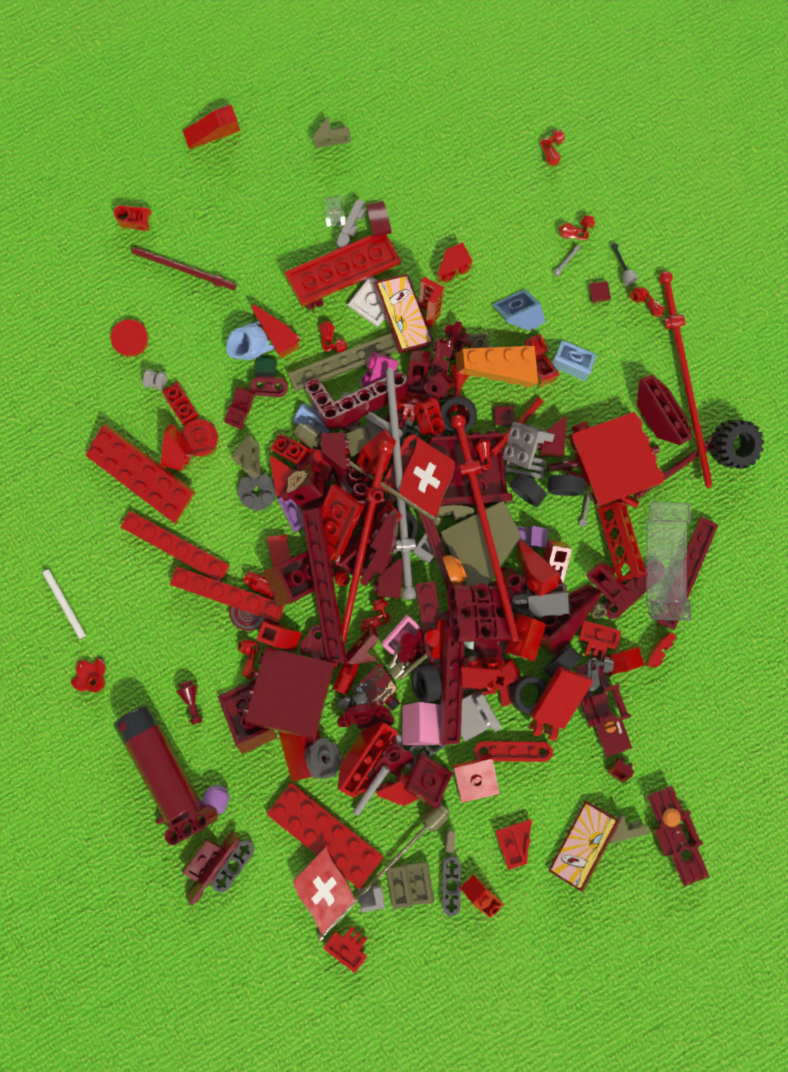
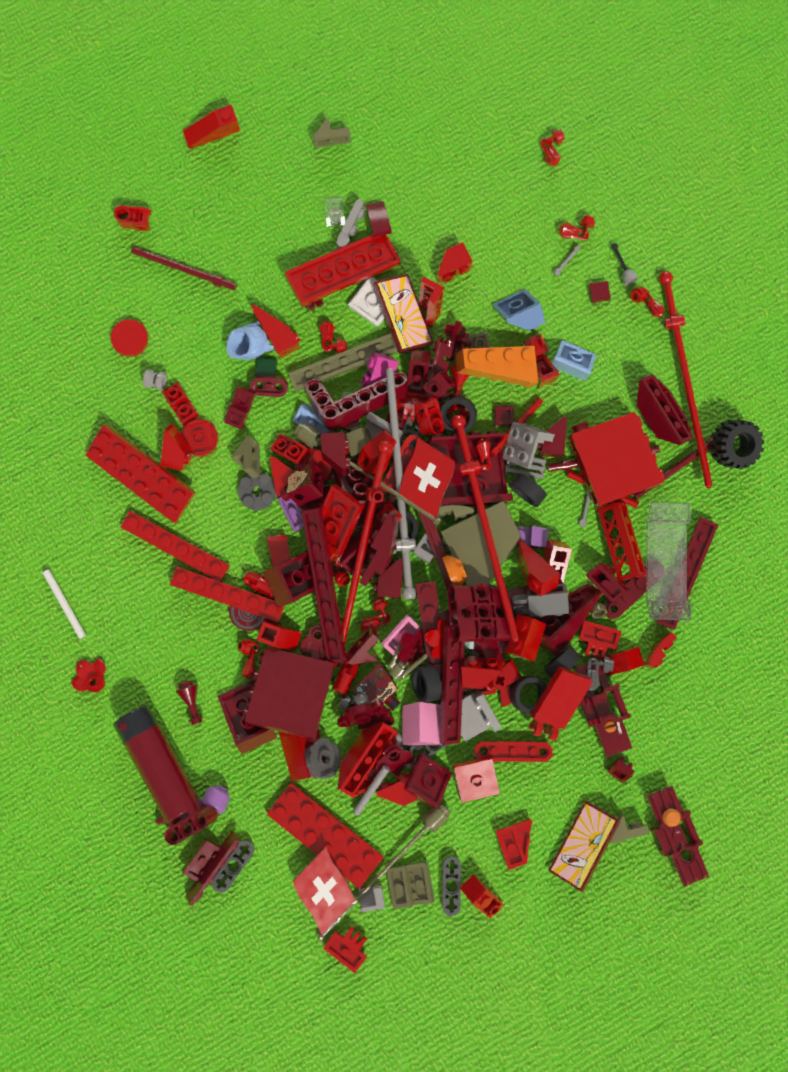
(450, 840): dark tan tile -> none
(510, 579): dark red plate -> none
(566, 485): black tyre -> none

